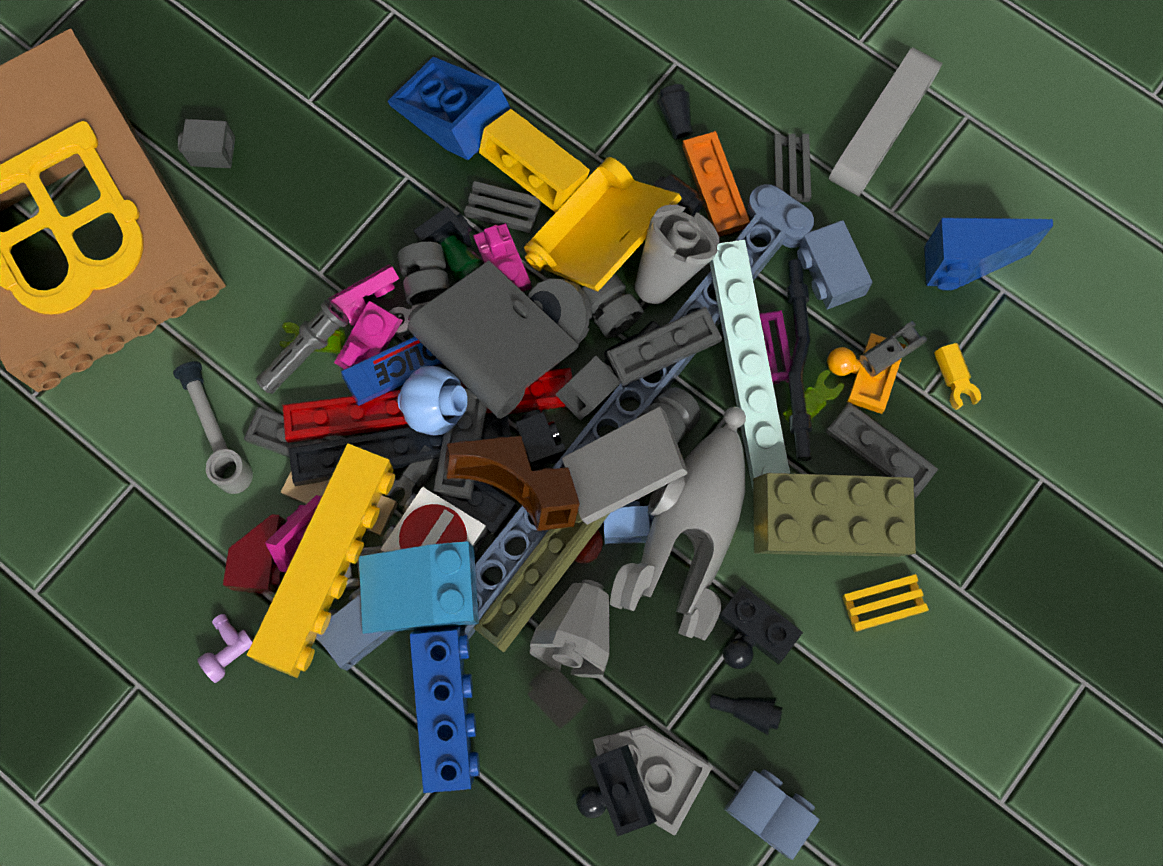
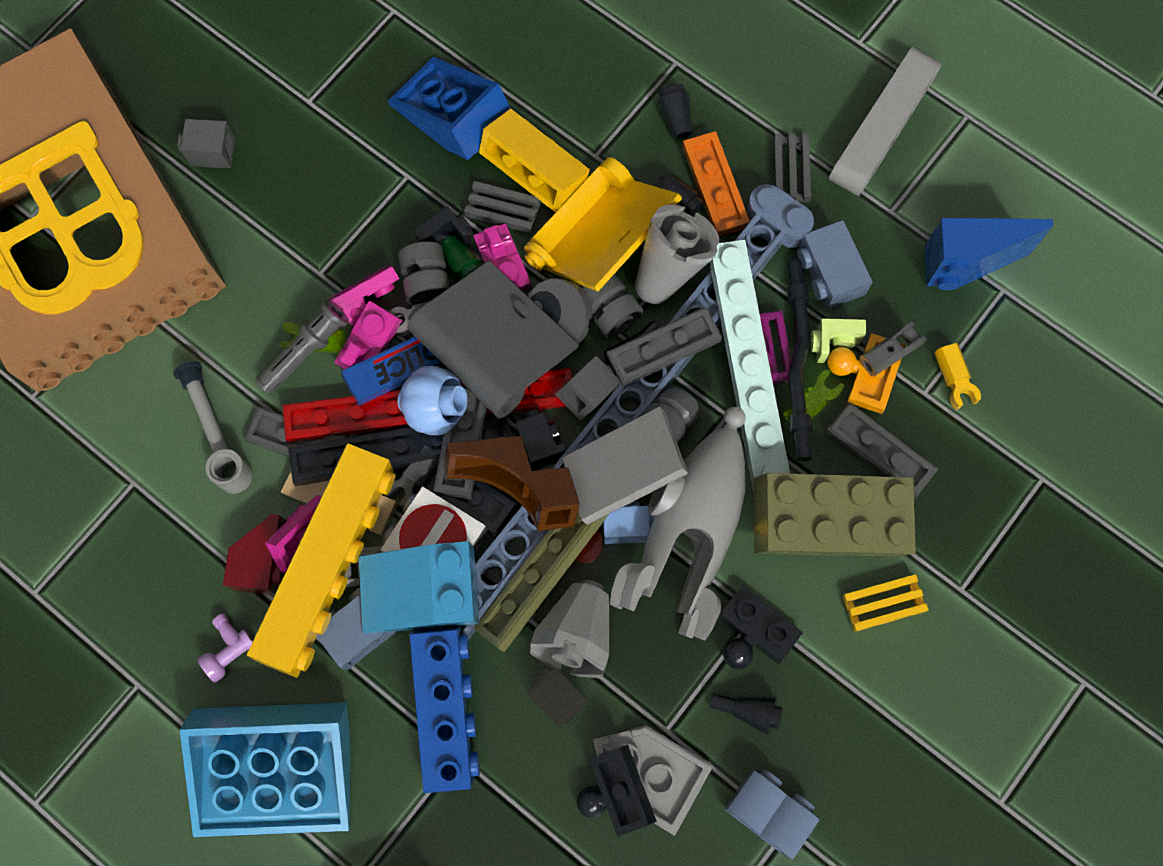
(267, 769): none -> dark azure slope
(837, 332): none -> yellowish green bracket

